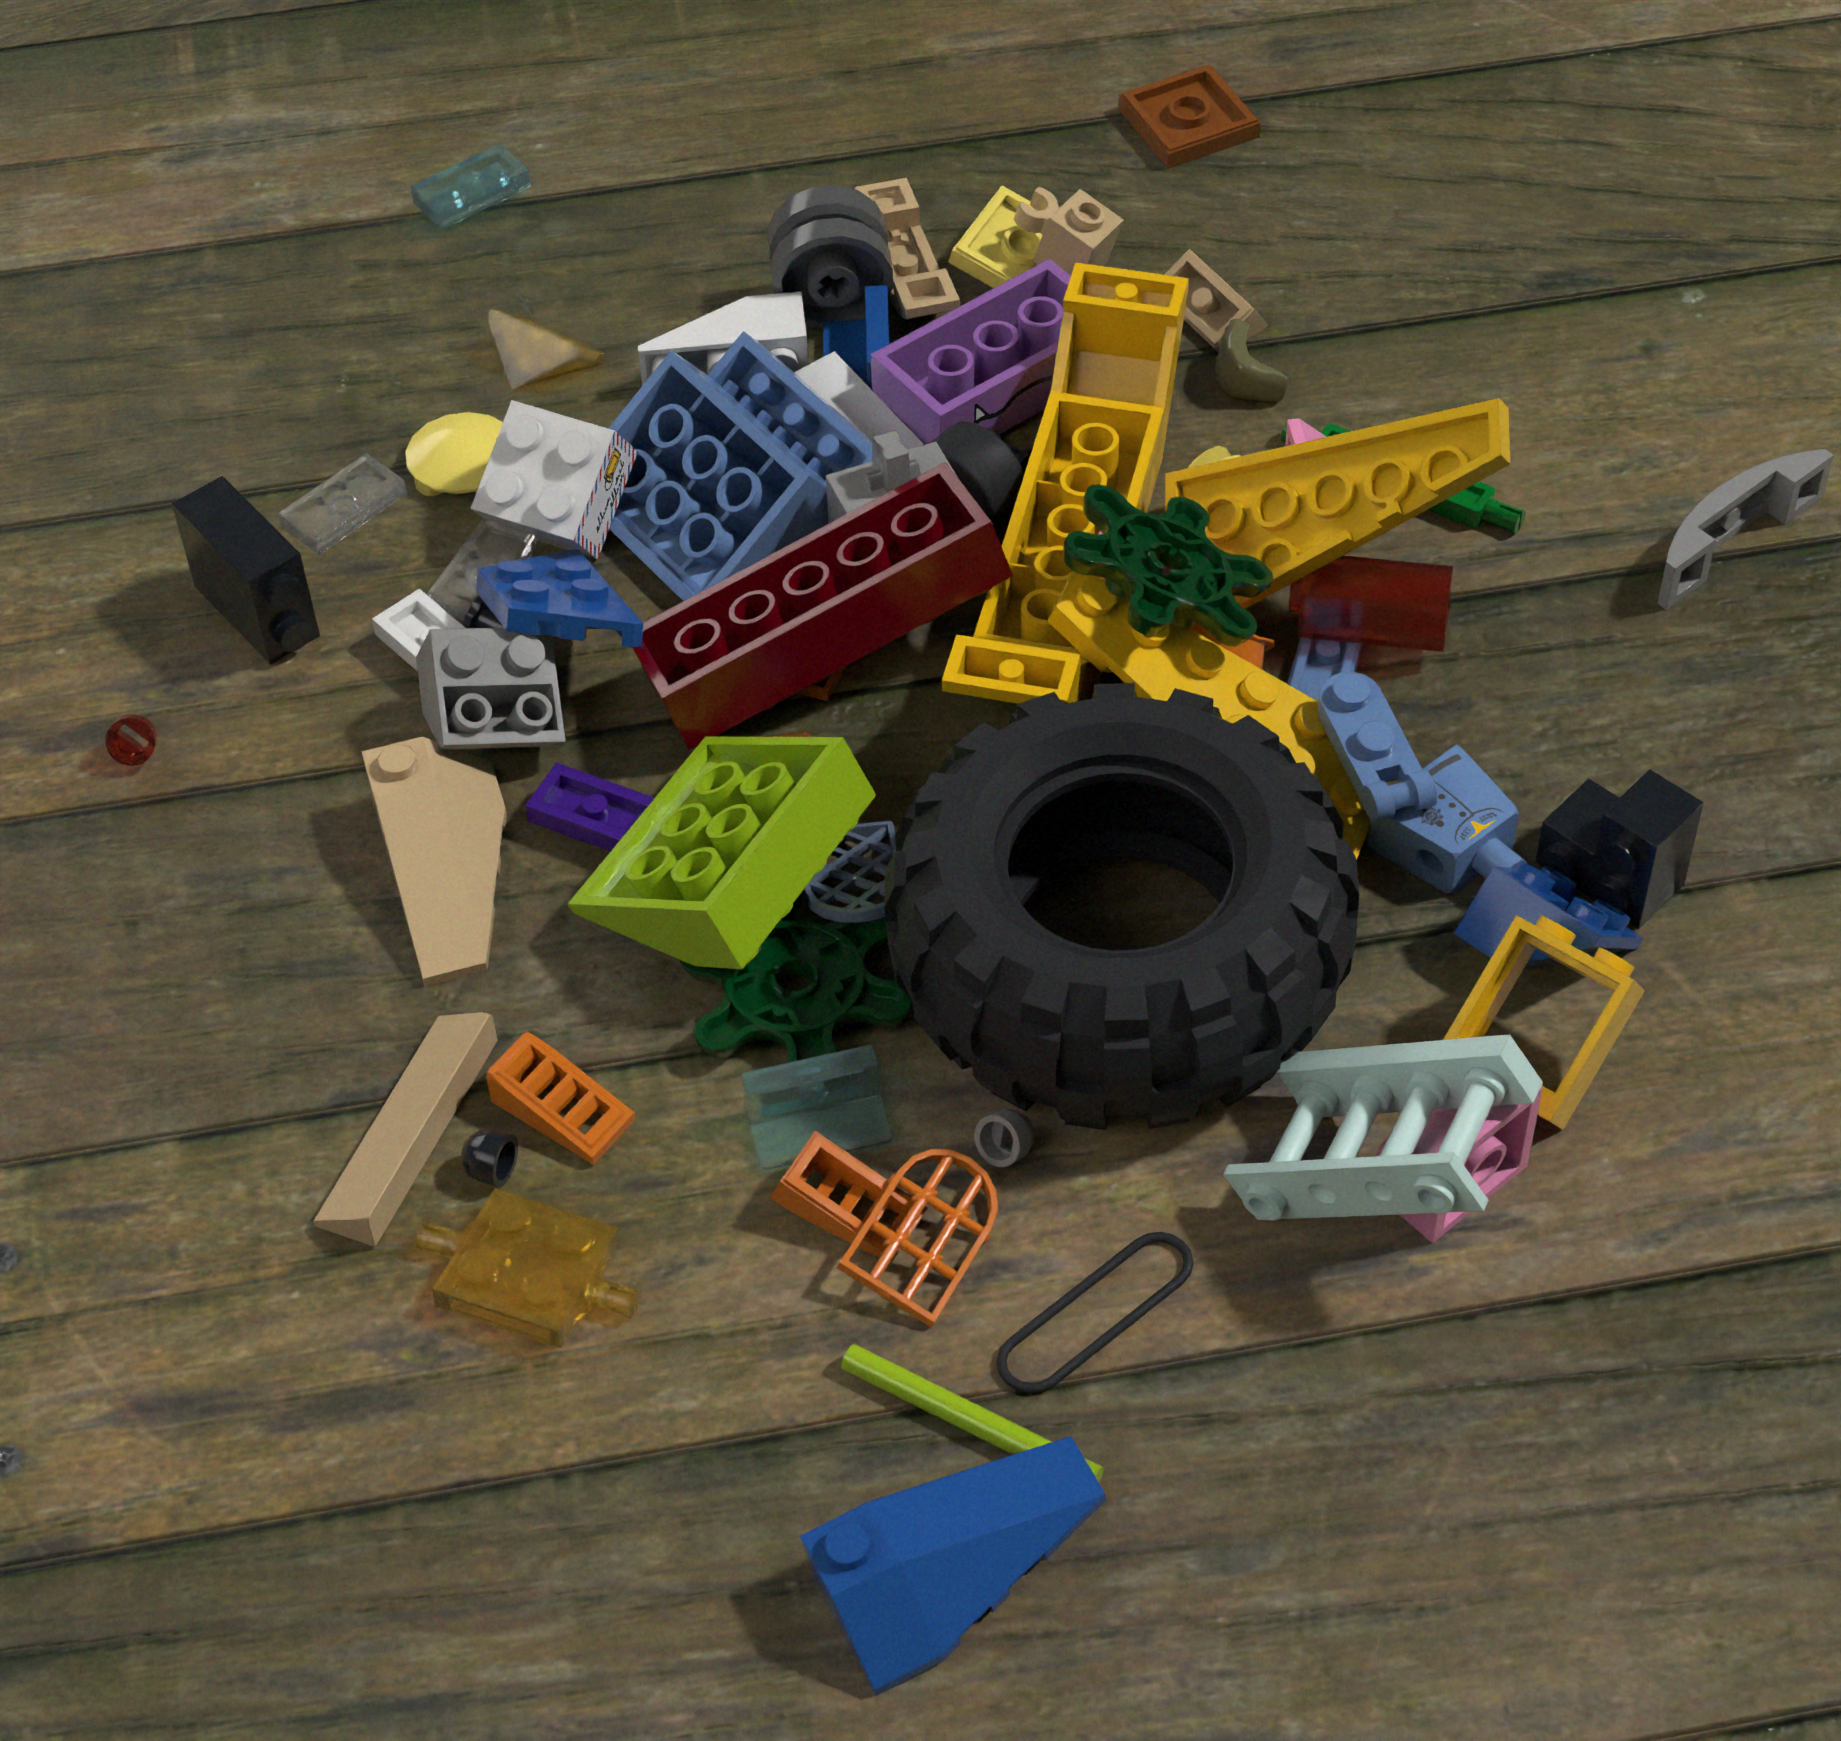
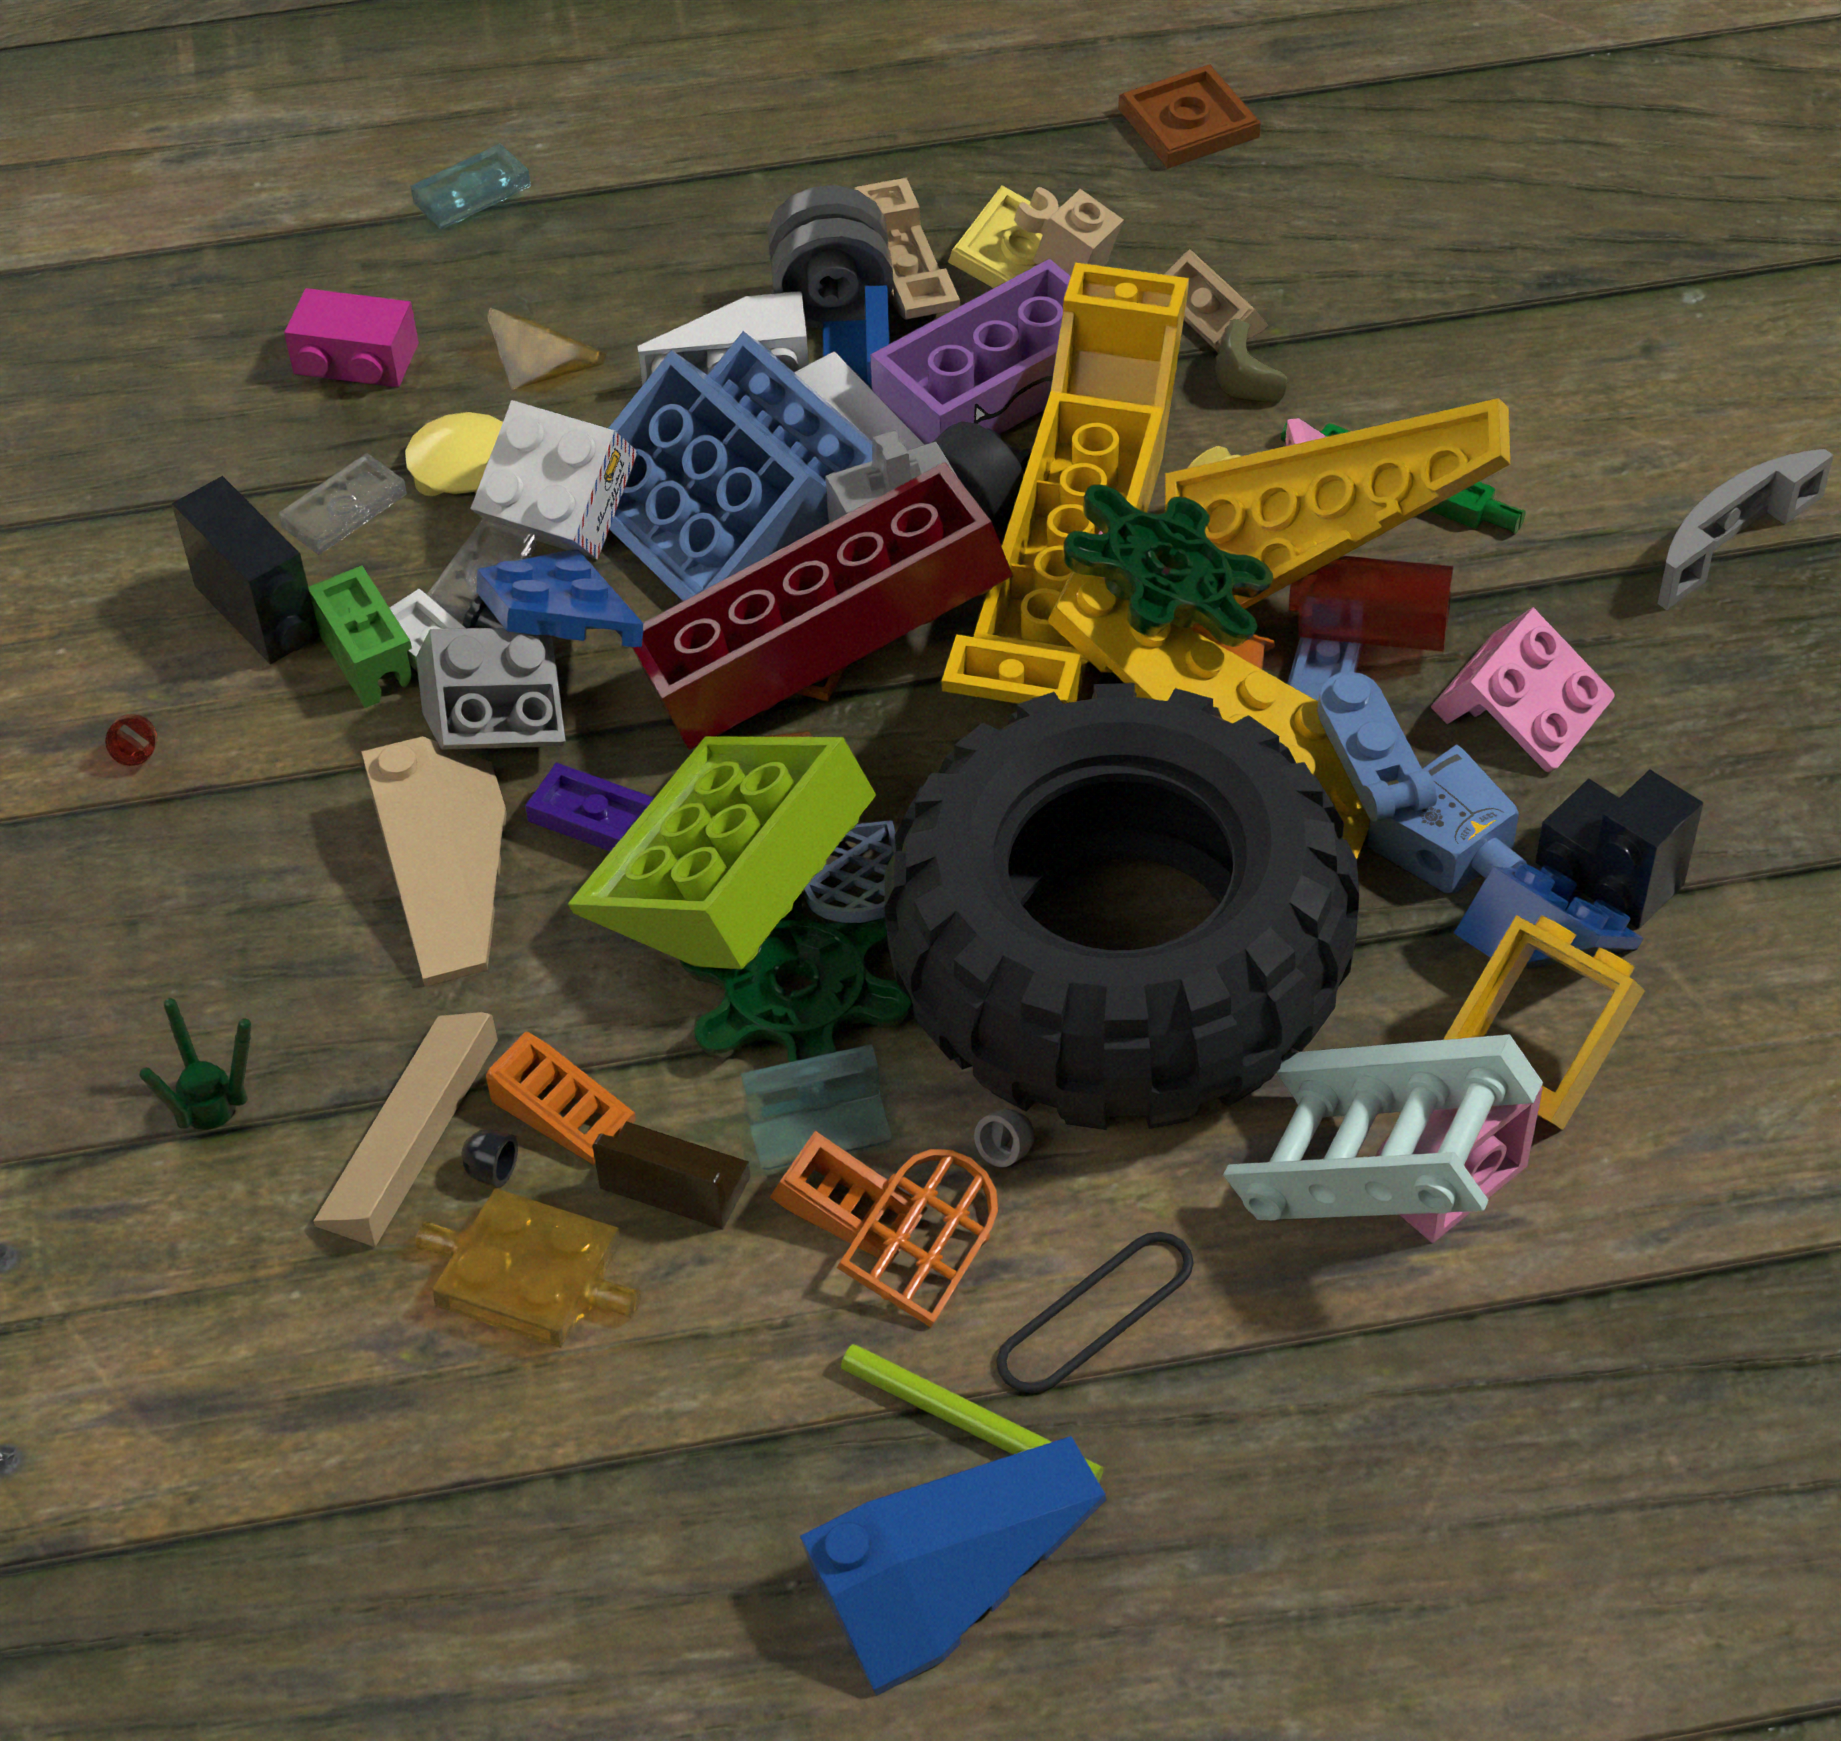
(203, 1091): none -> dark green plant
(351, 337): none -> dark pink brick
(361, 632): none -> bright green hinge
(671, 1174): none -> dark brown panel
(1531, 688): none -> bright pink bracket

